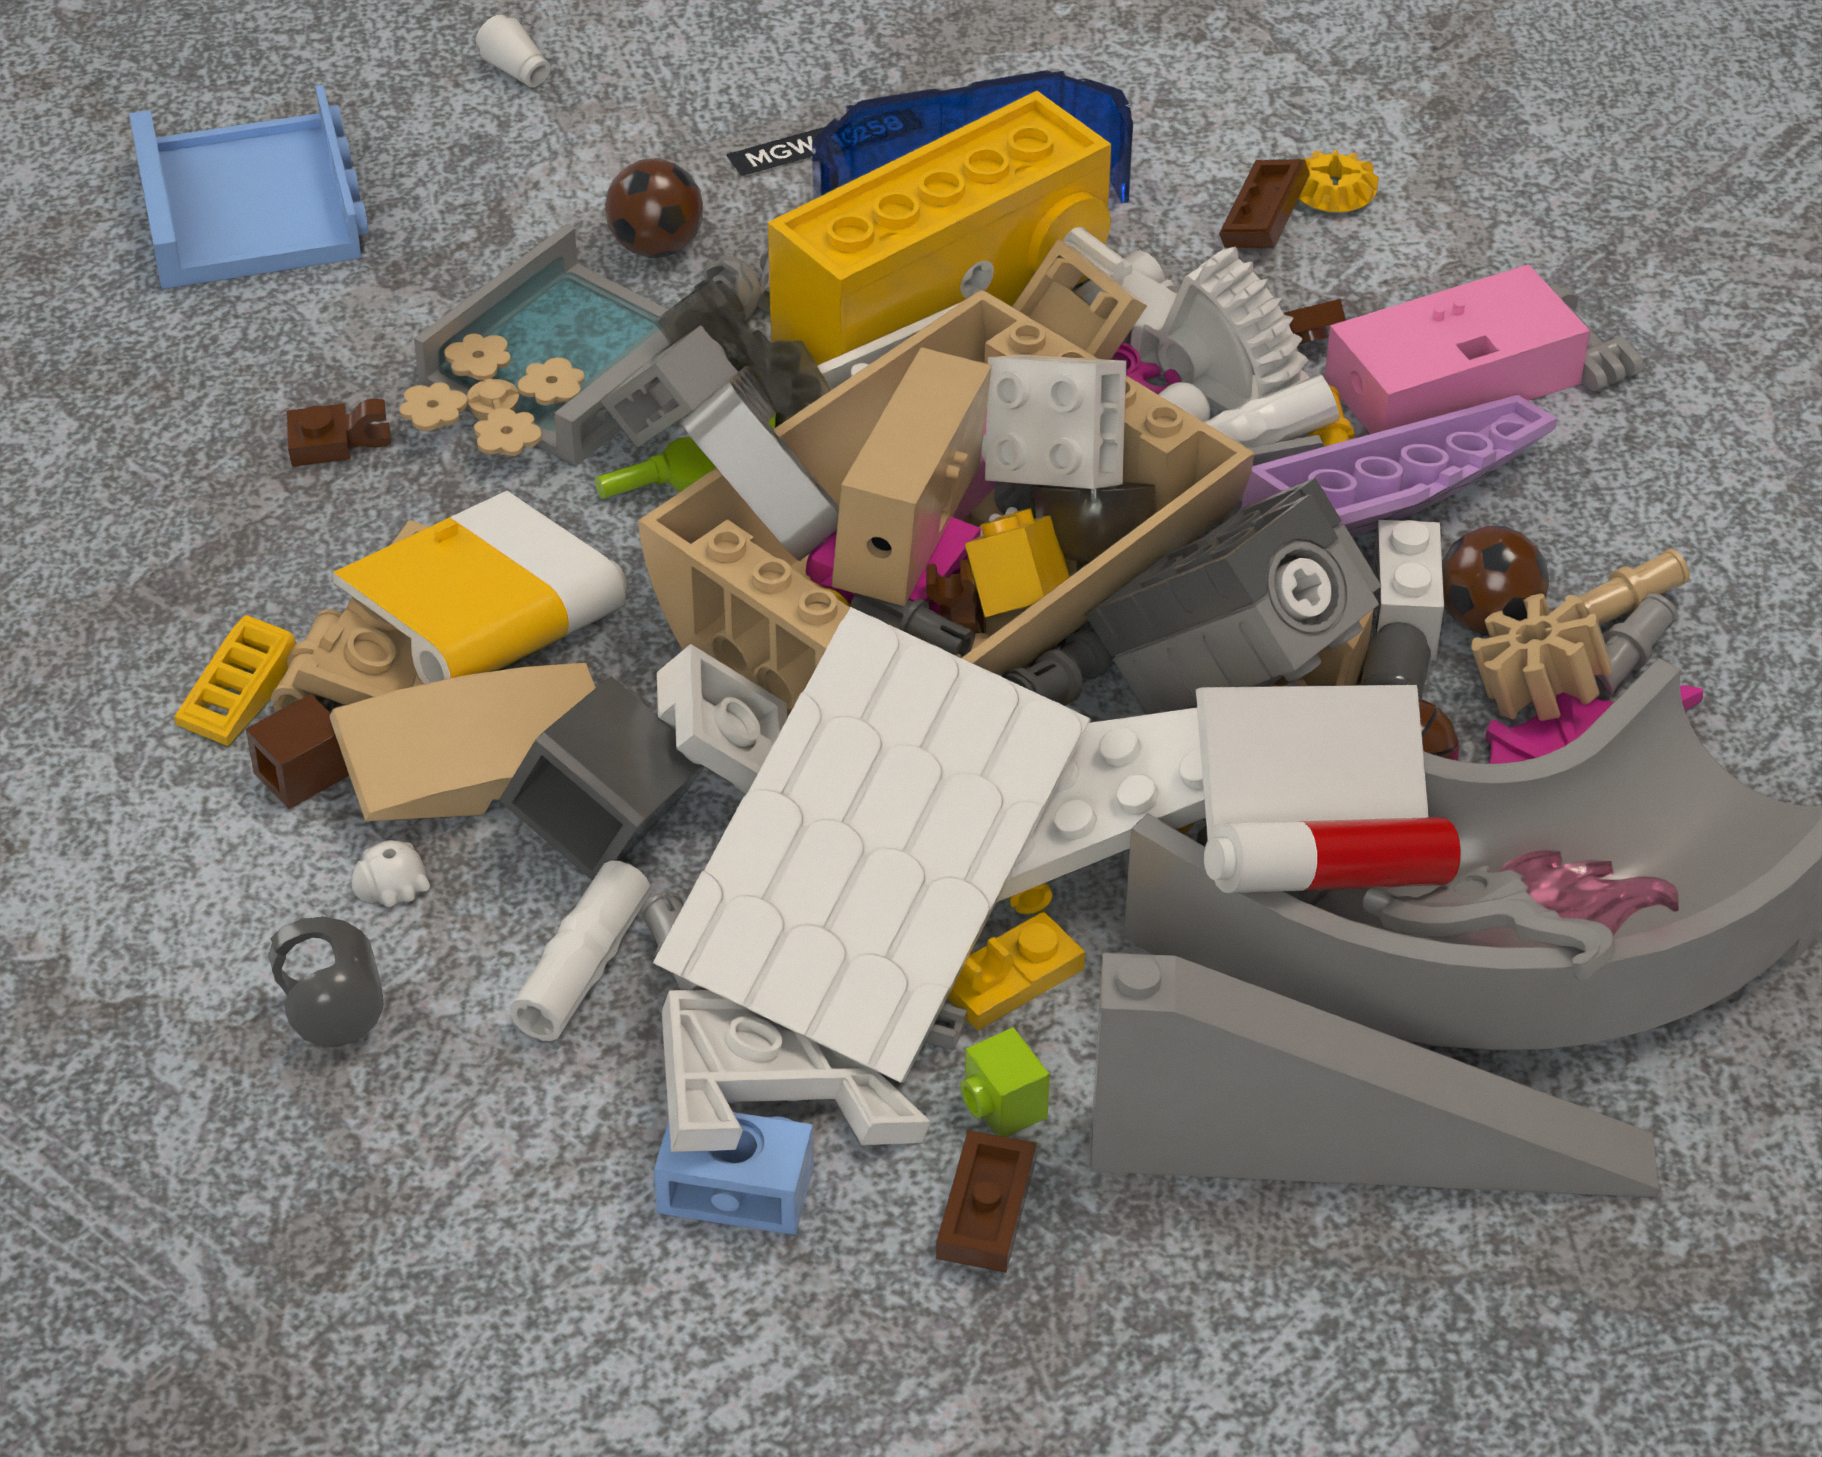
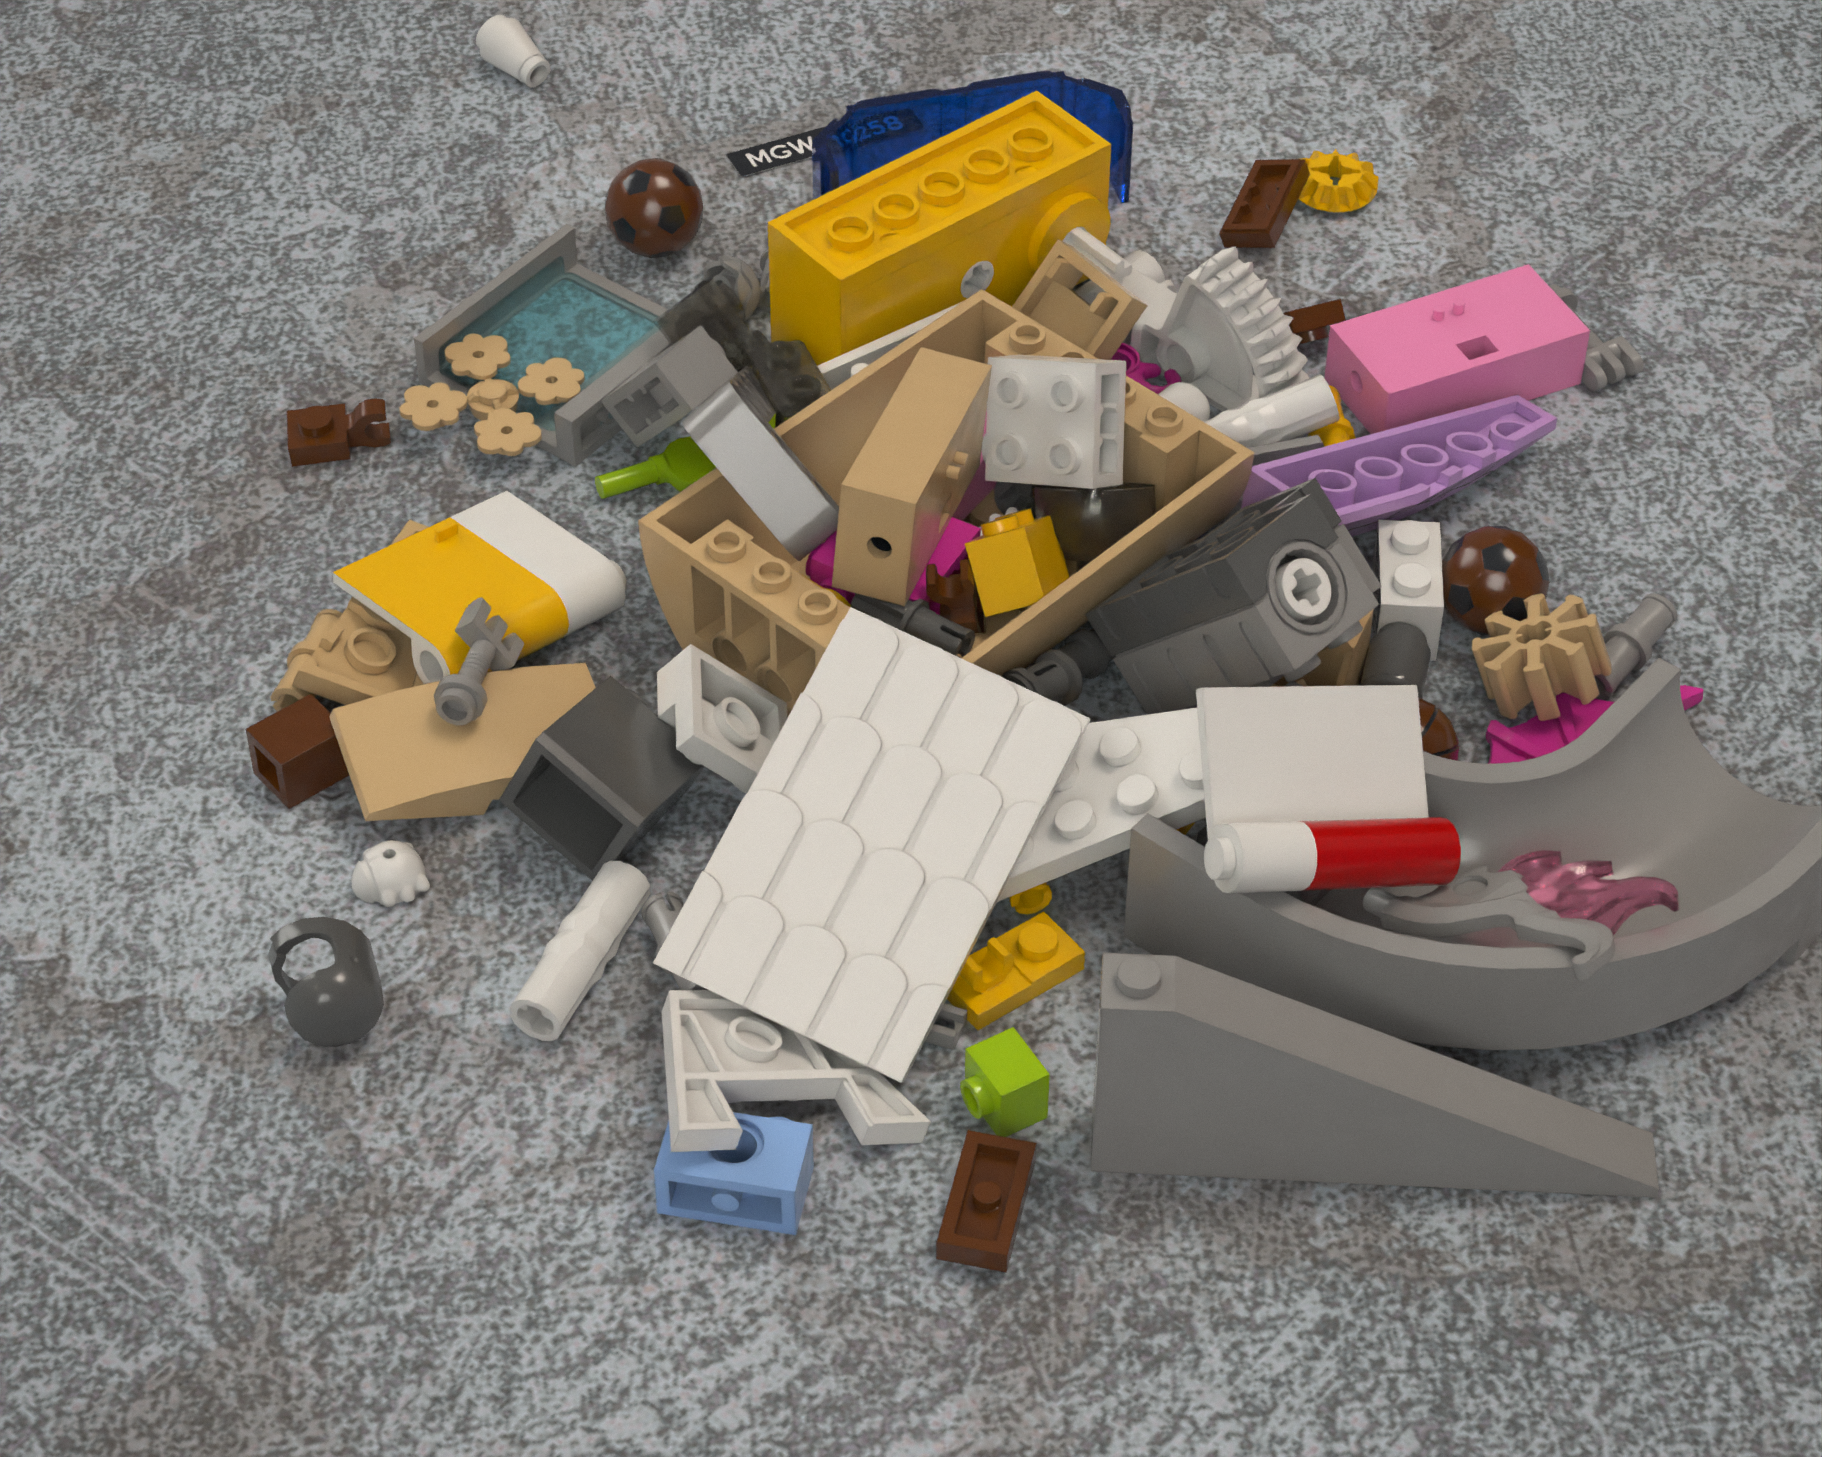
(250, 196): light blue panel -> none
(250, 646): yellow slope -> none
(461, 696): none -> light grey hinge
(1629, 586): tan pin -> none

